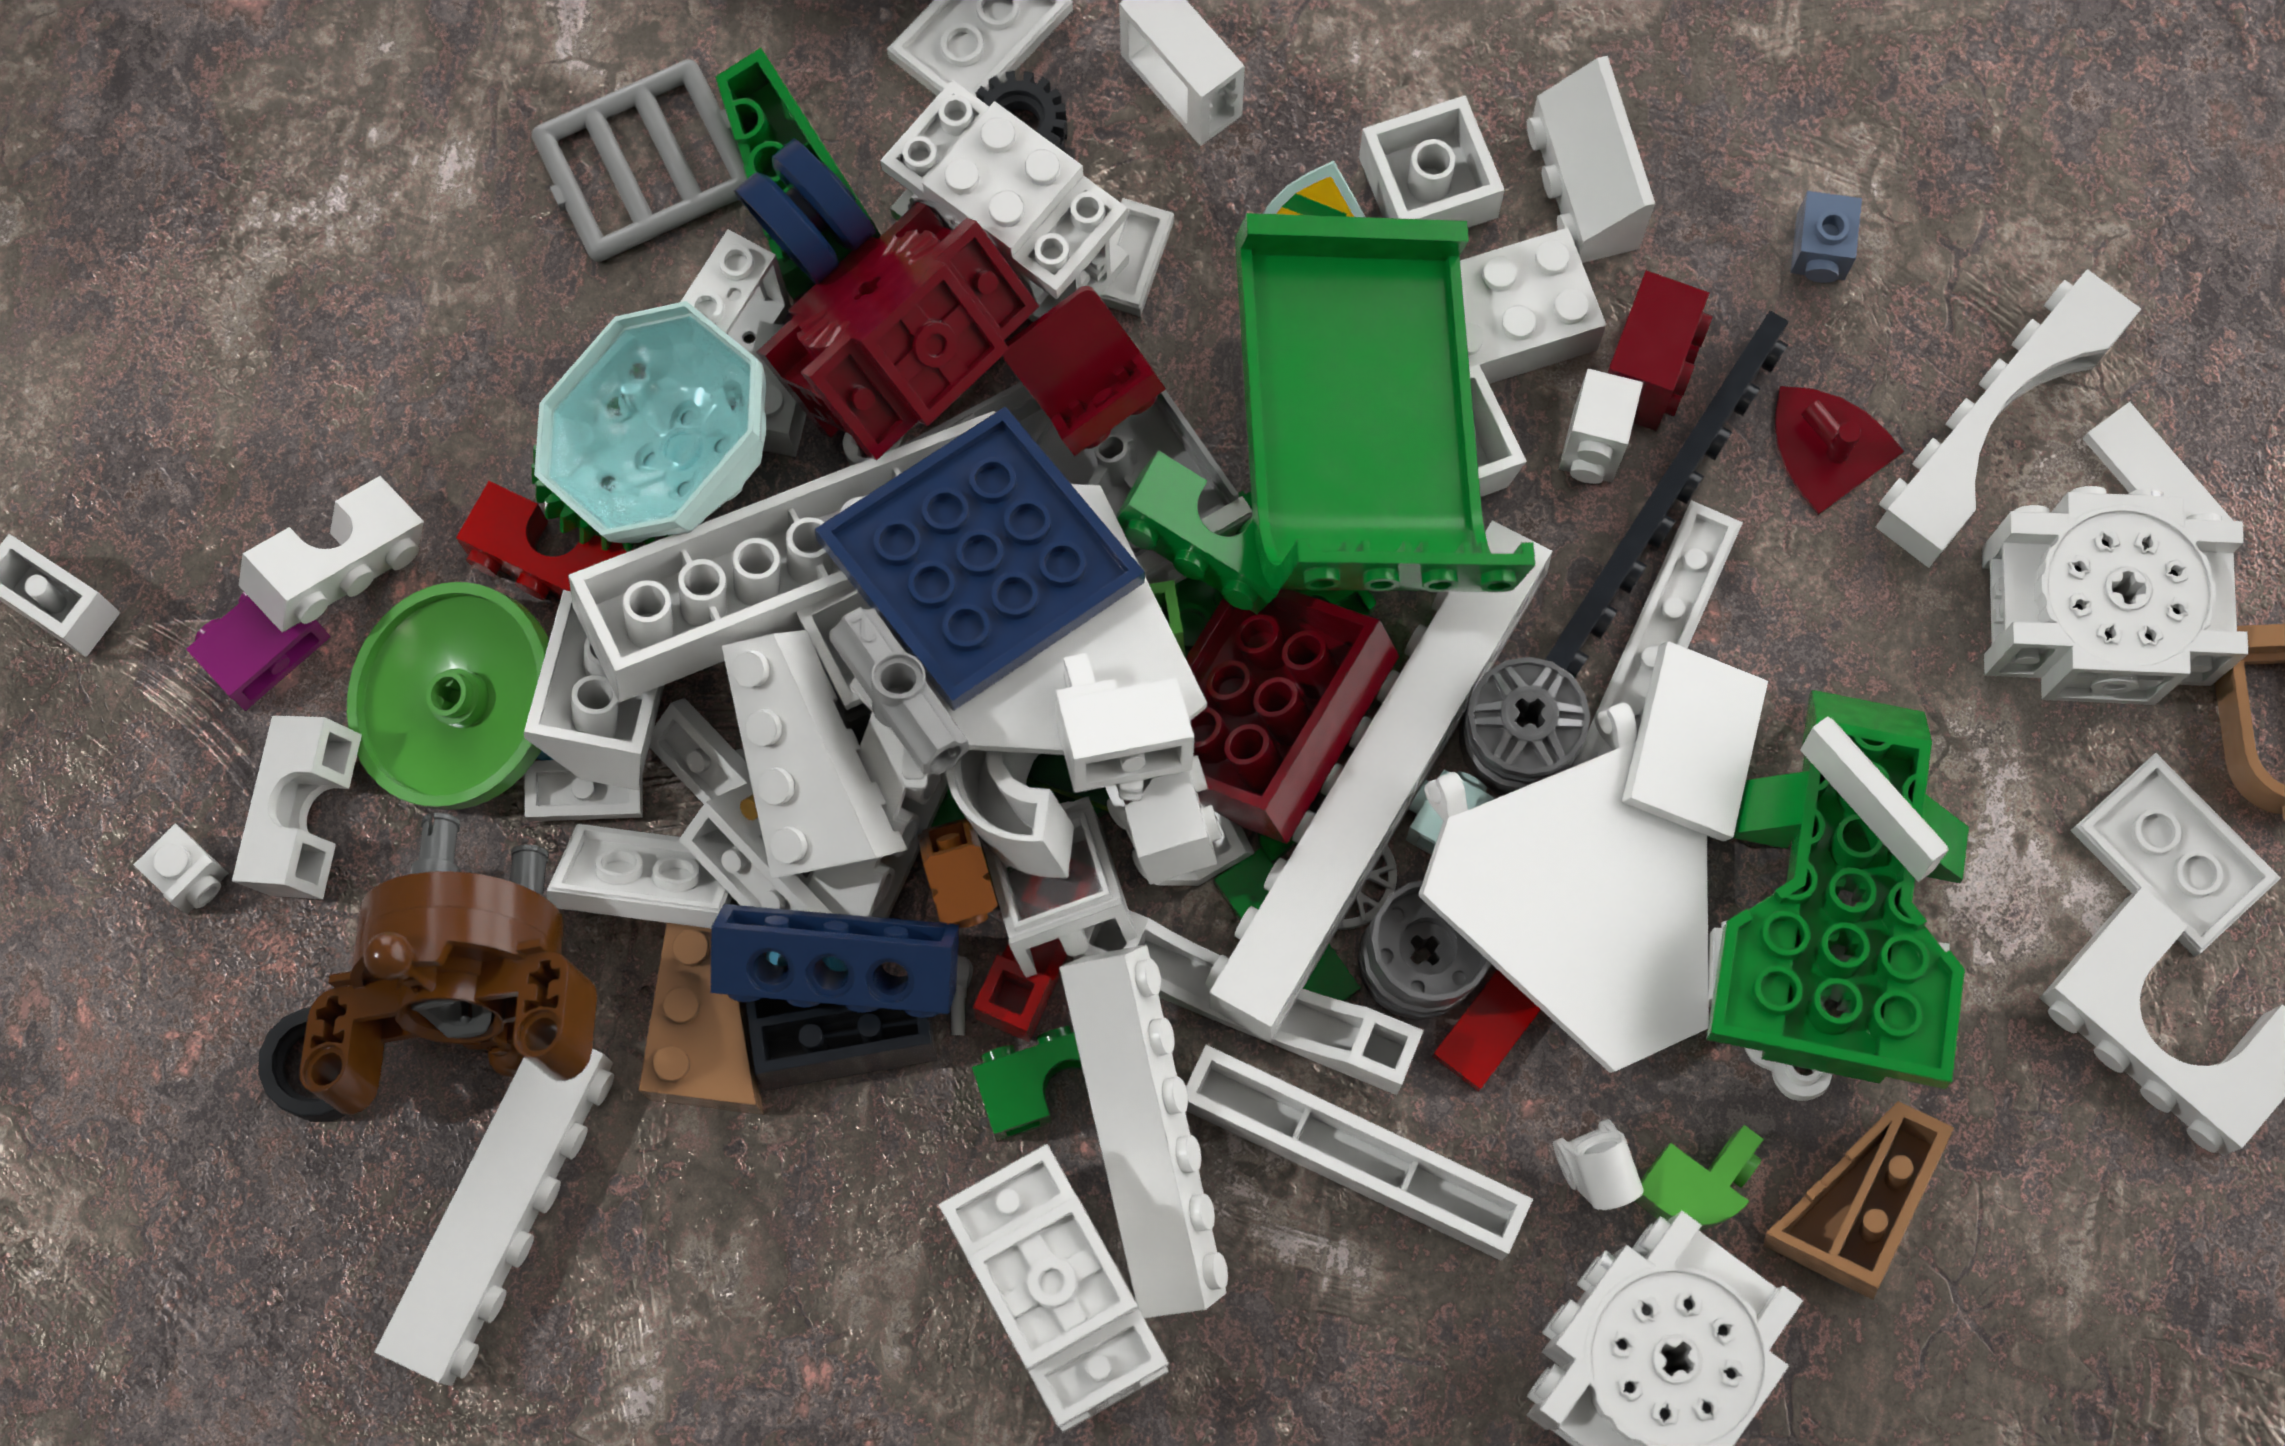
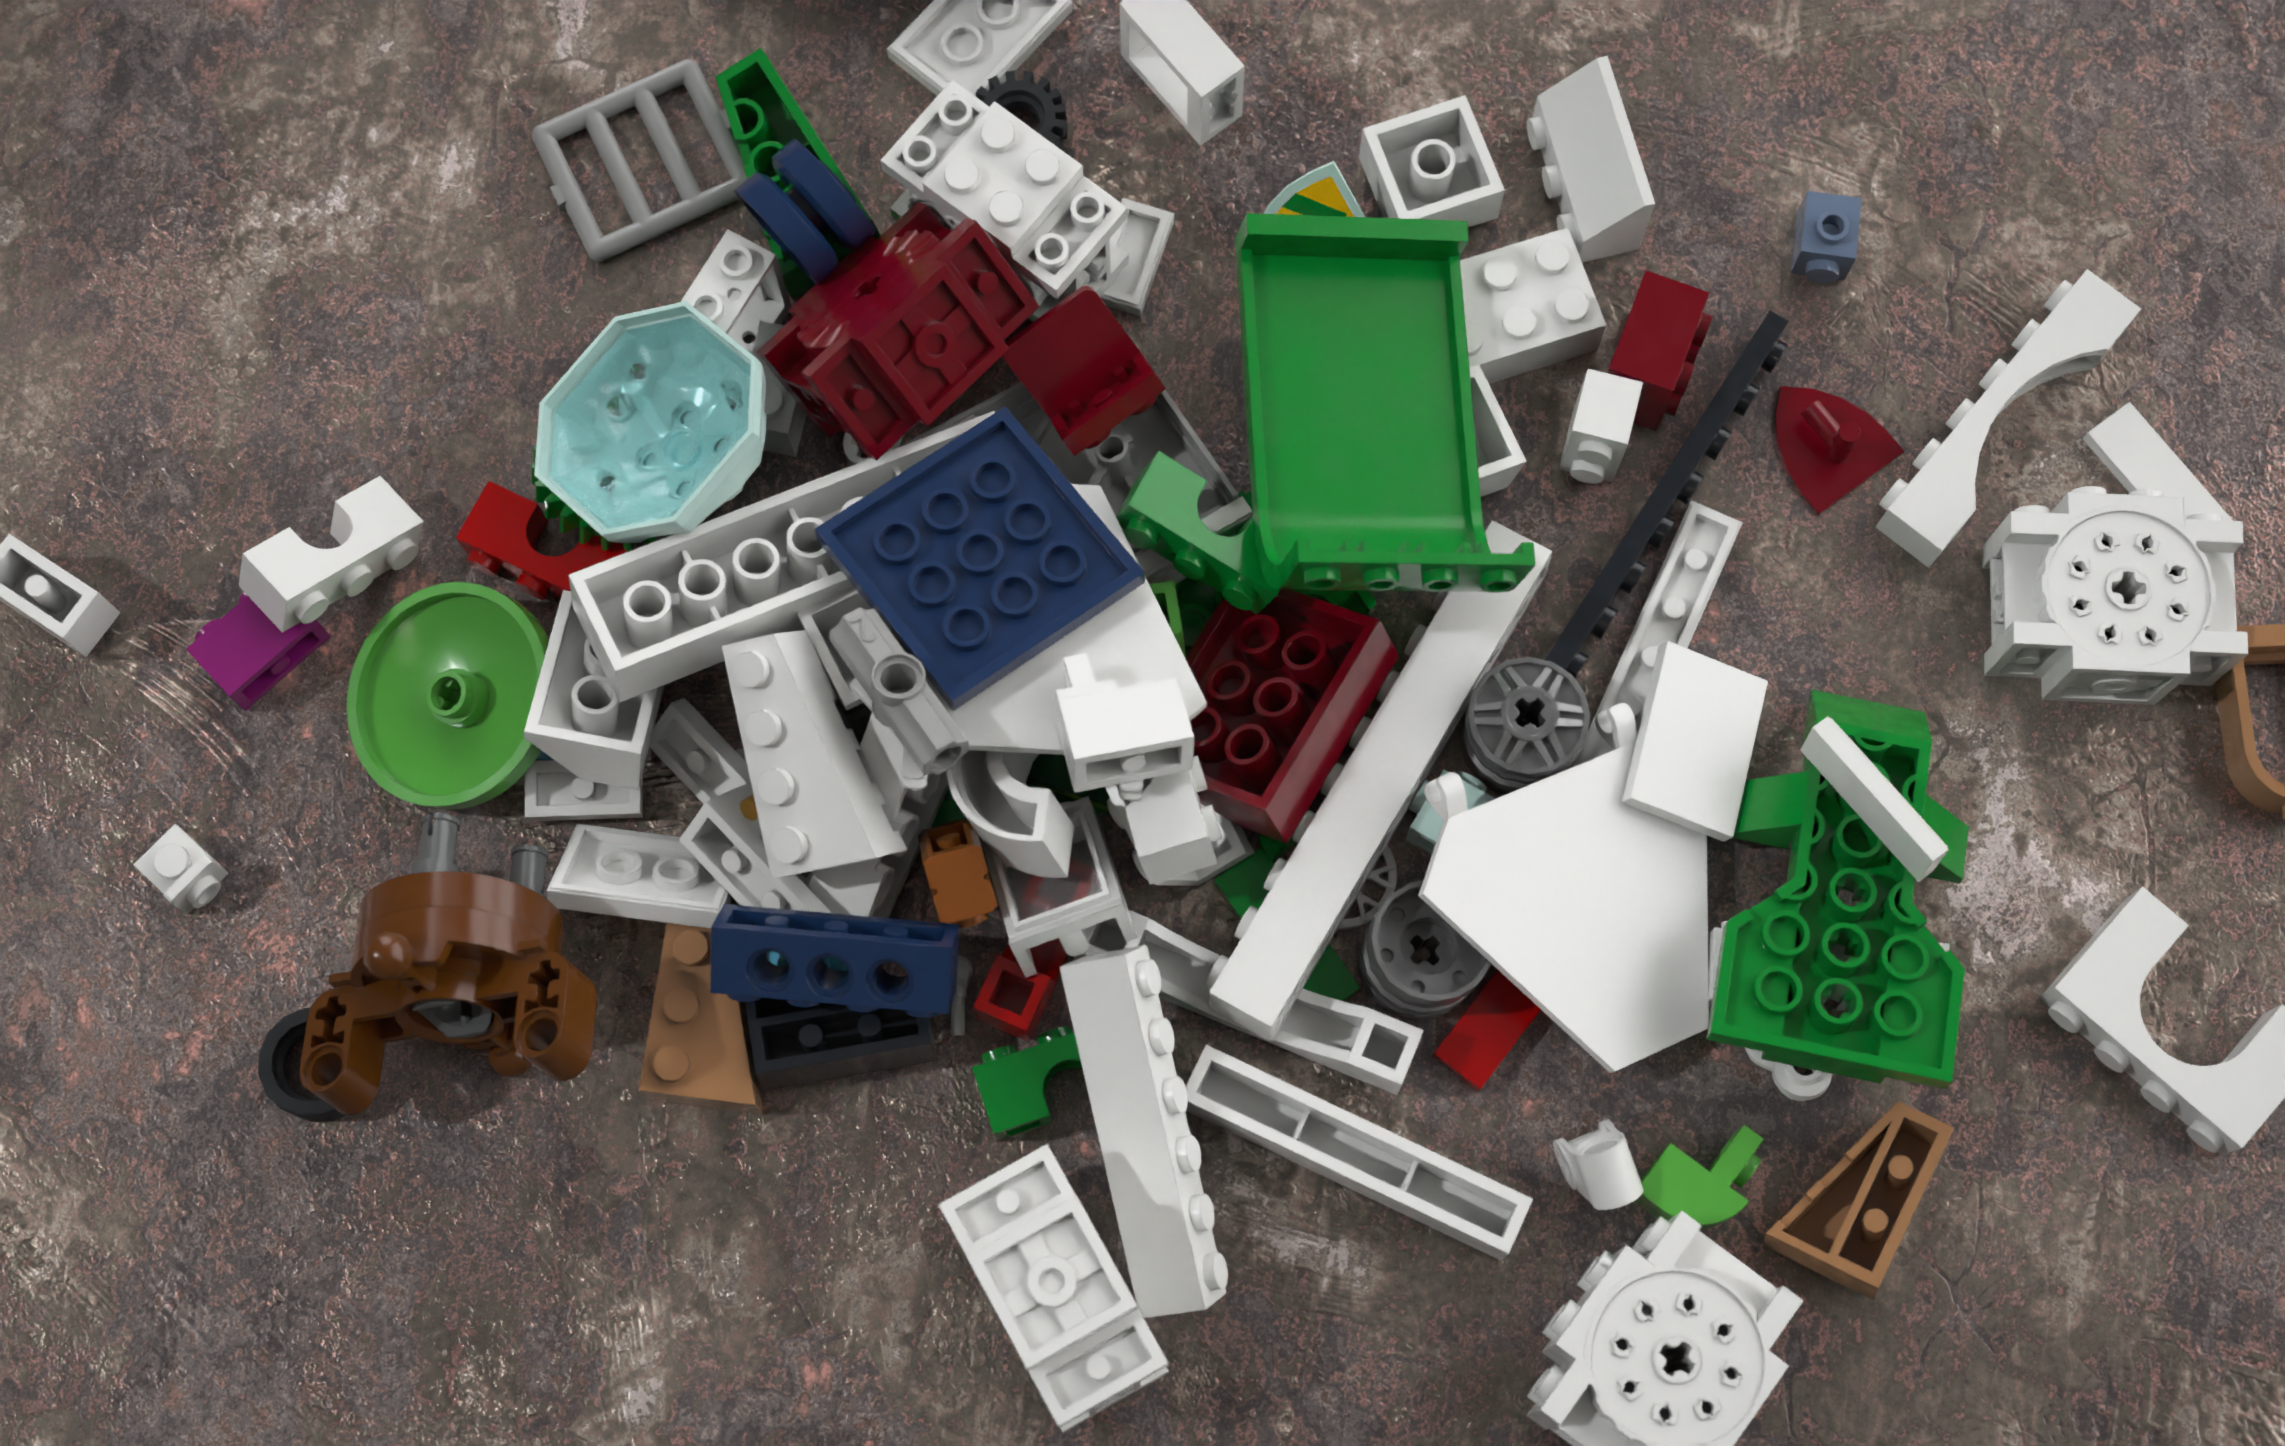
(296, 766): white arch -> none
(491, 1220): white brick -> none
(2178, 849): white tile -> none

